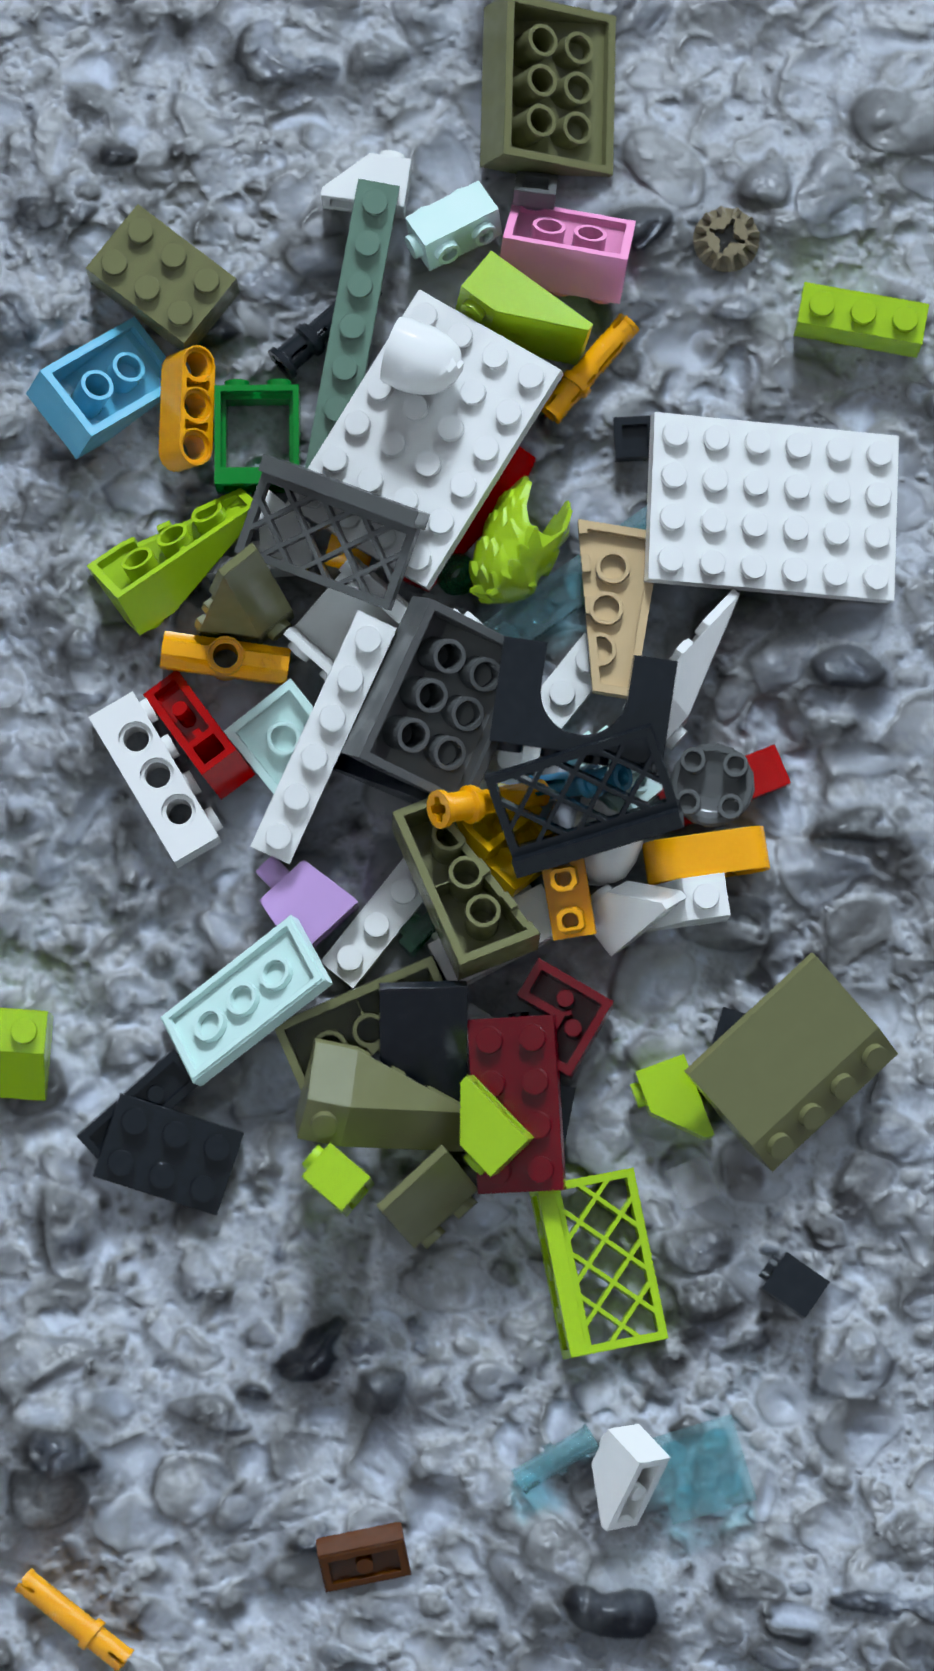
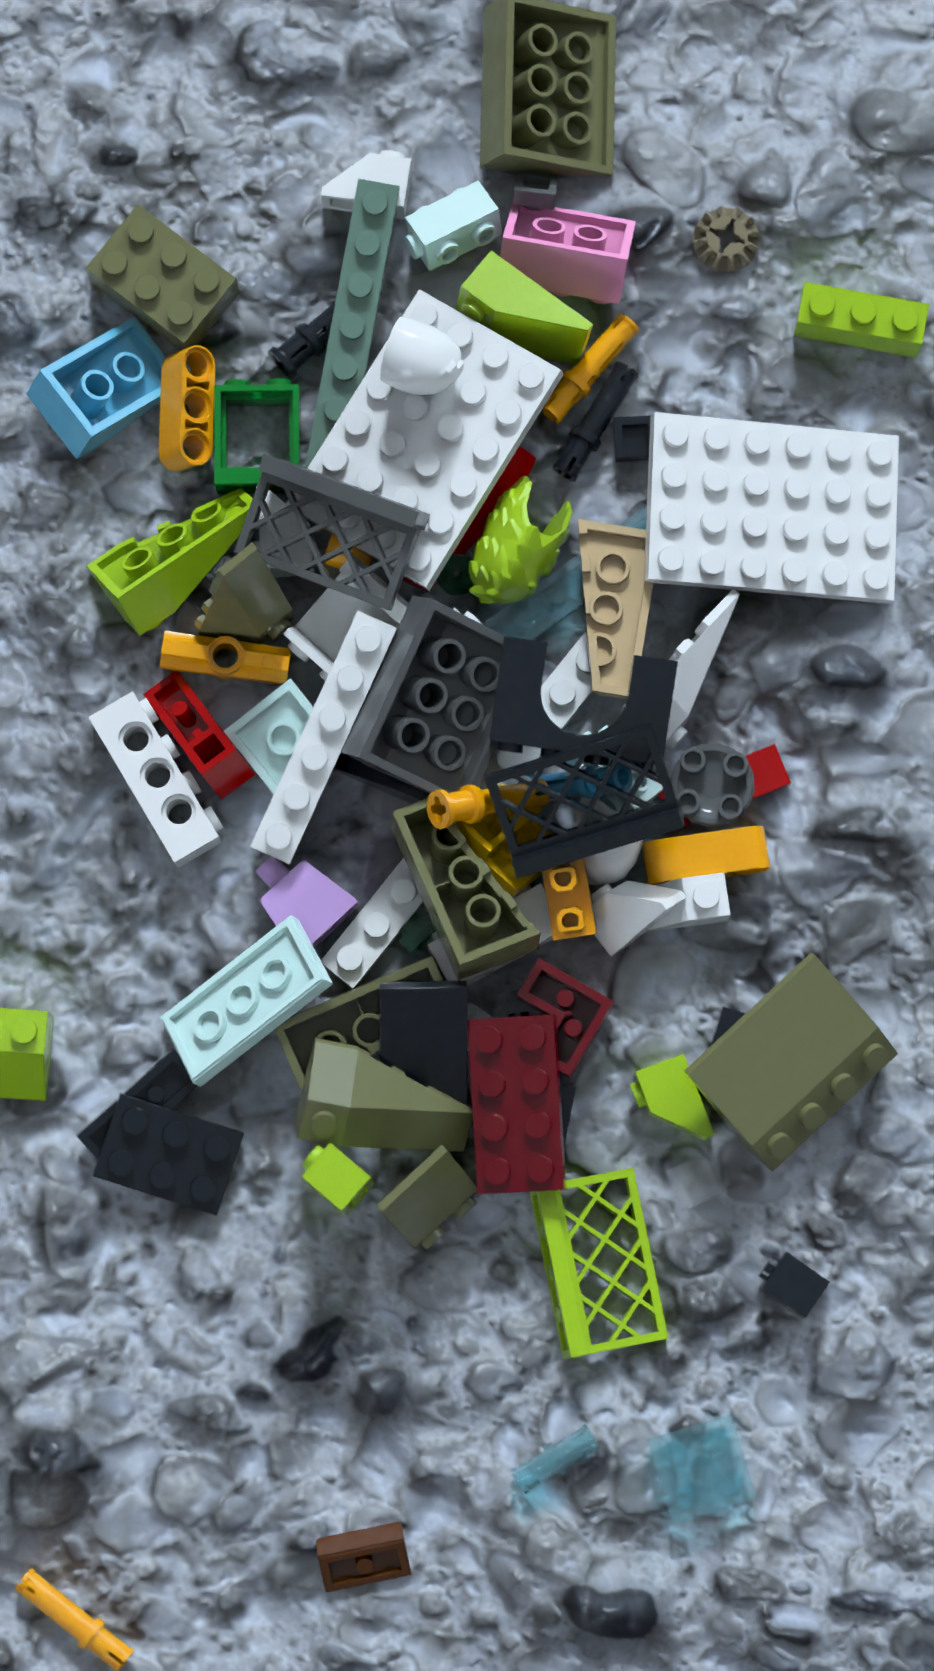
(488, 1129): lime slope -> none
(587, 435): none -> black pin
(626, 1475): white slope -> none

